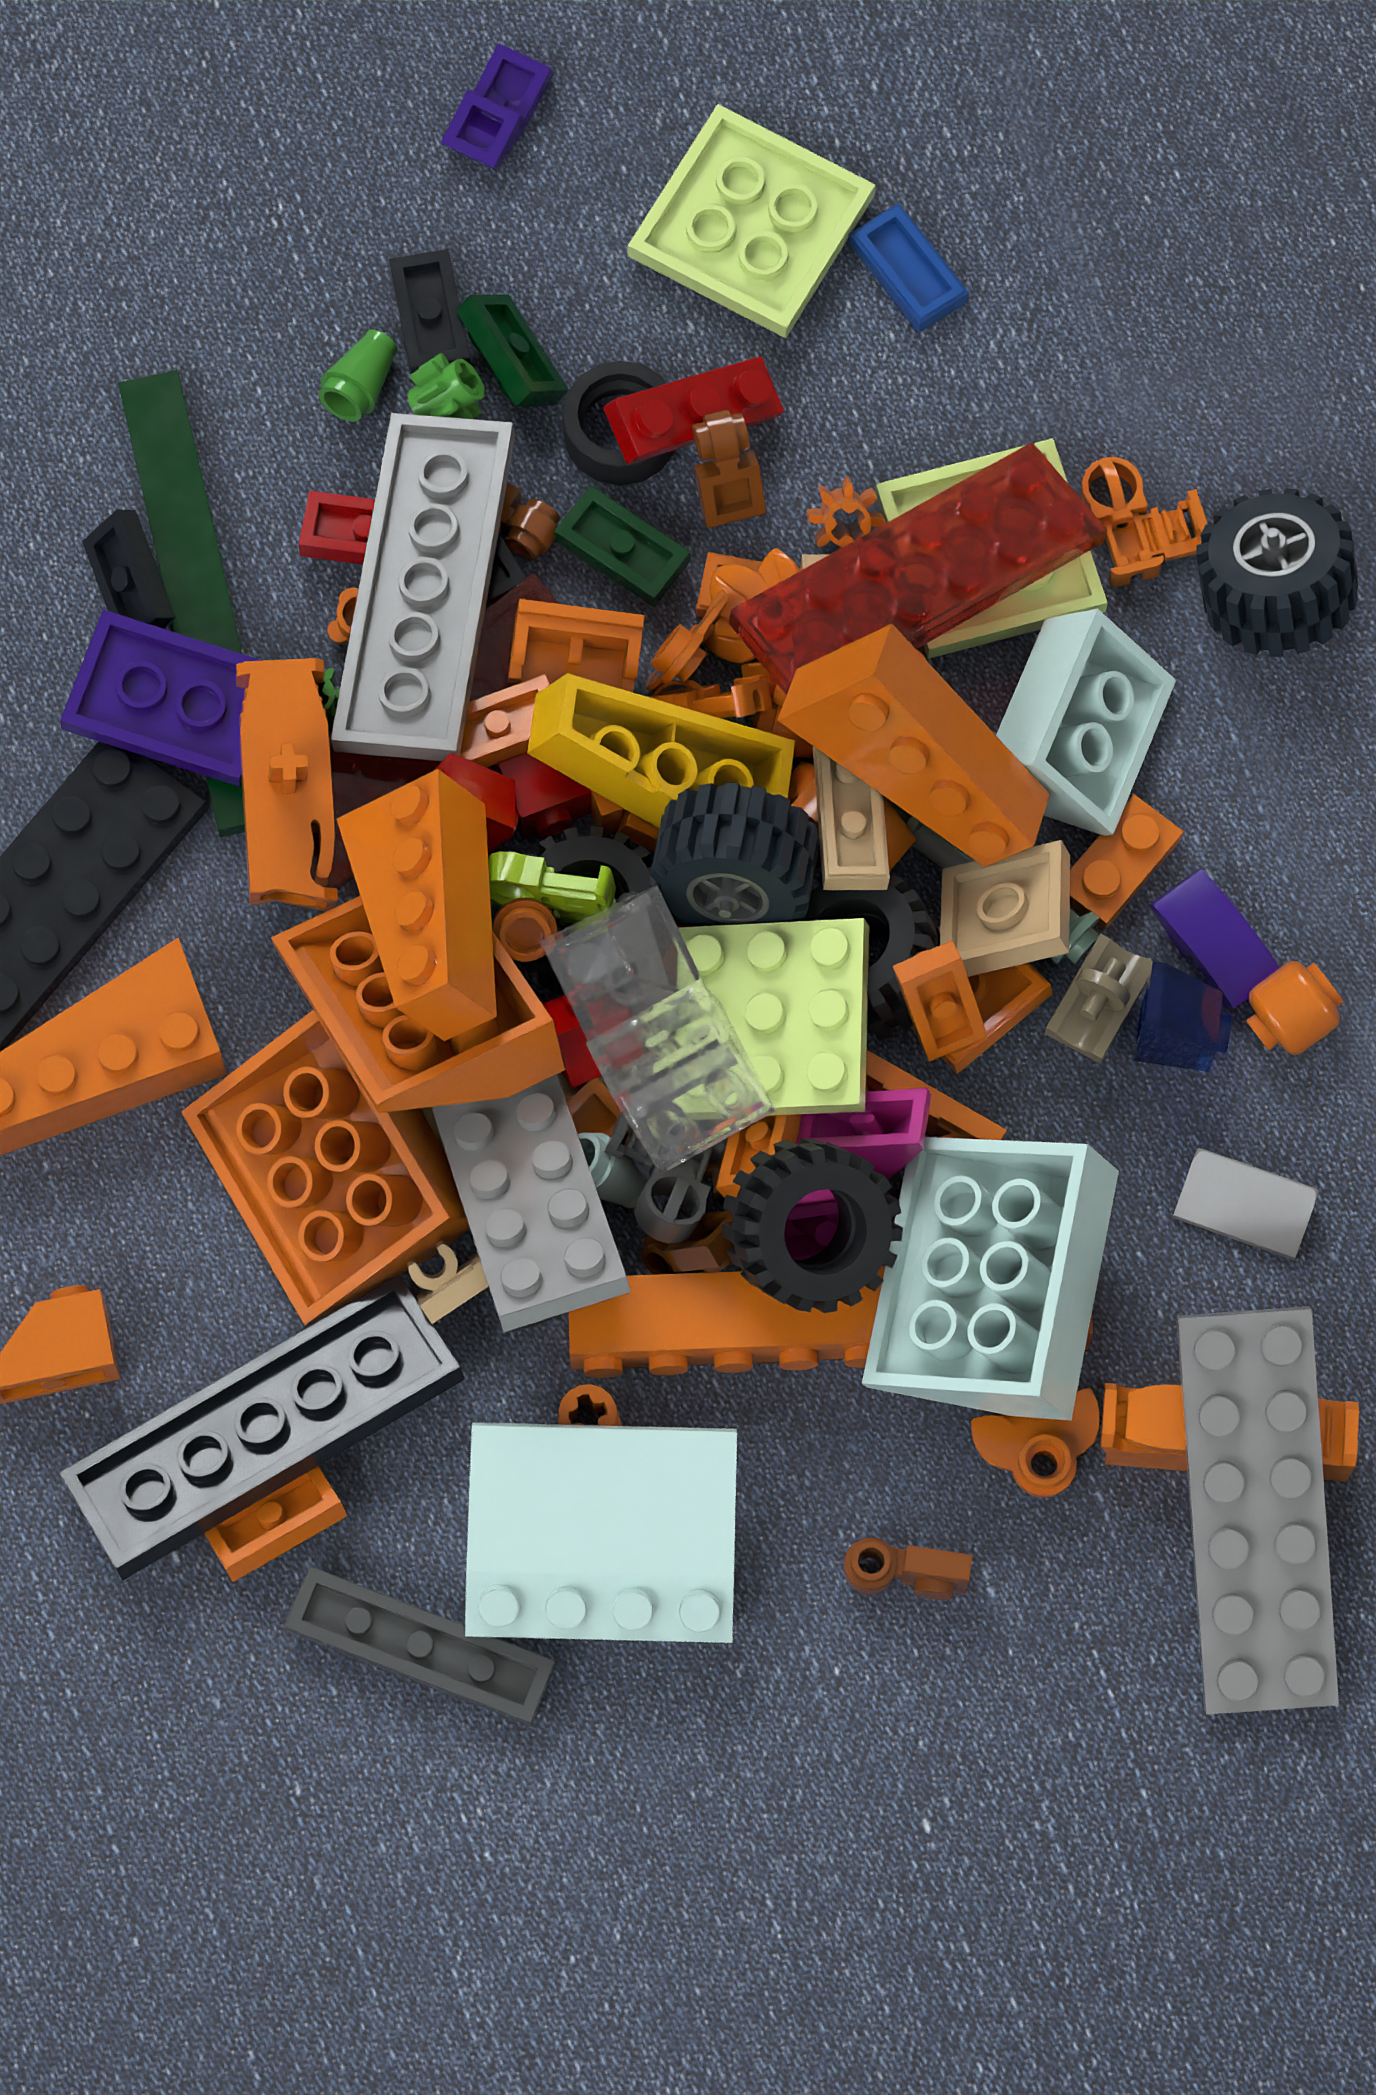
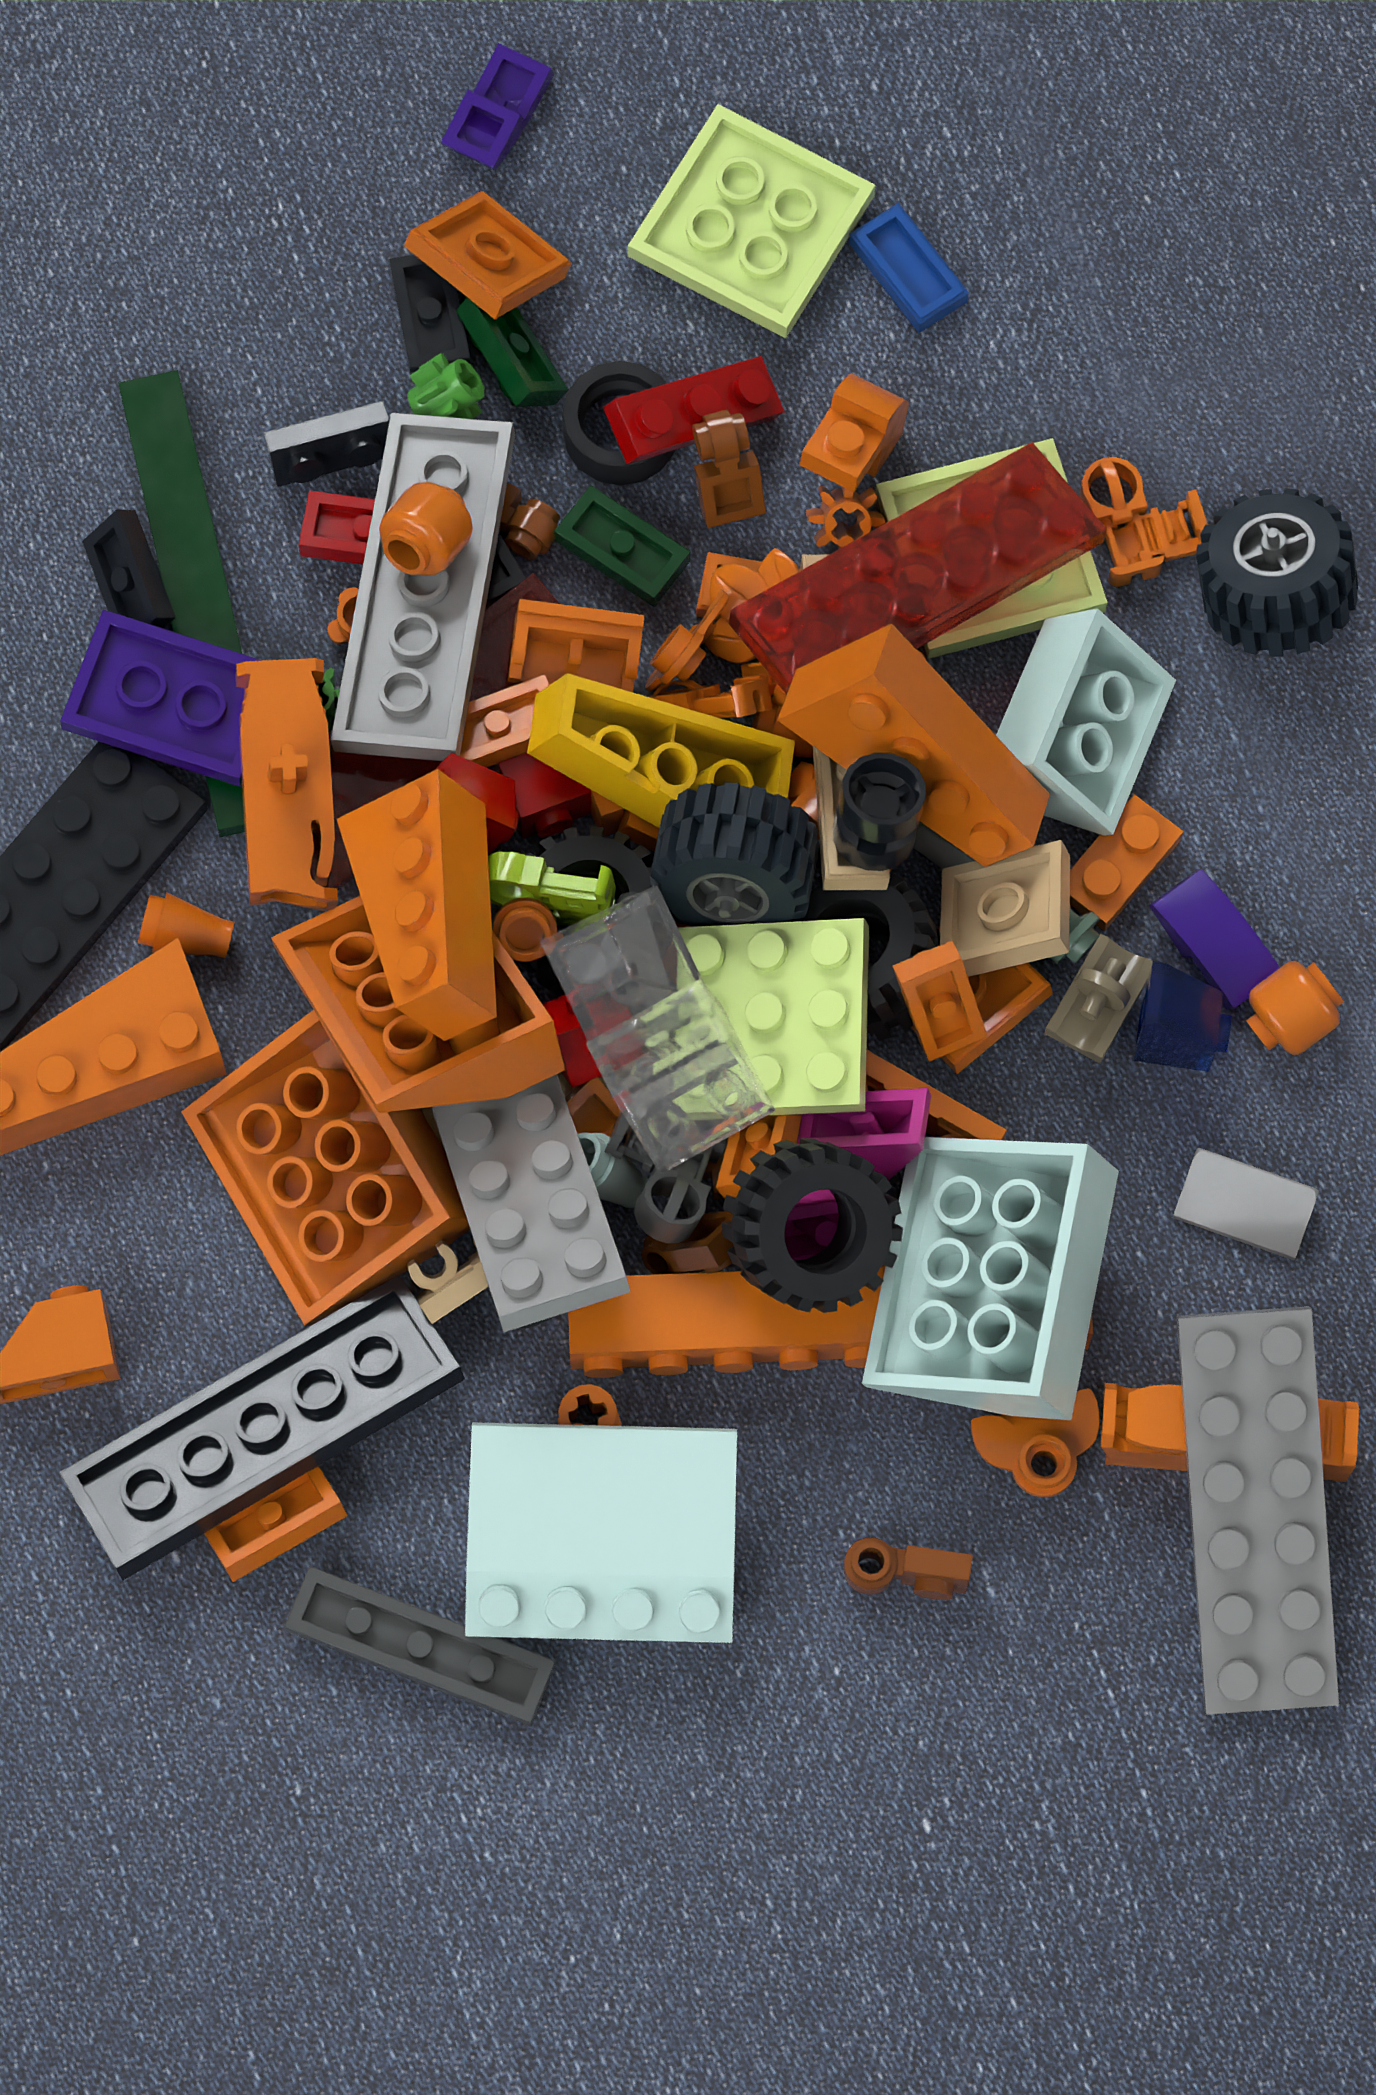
(175, 918): none -> orange cone
(328, 444): none -> black plate
(358, 376): bright green cone -> none
(425, 529): none -> orange head
(488, 254): none -> orange plate
(855, 433): none -> orange brick
(878, 811): none -> black wheel

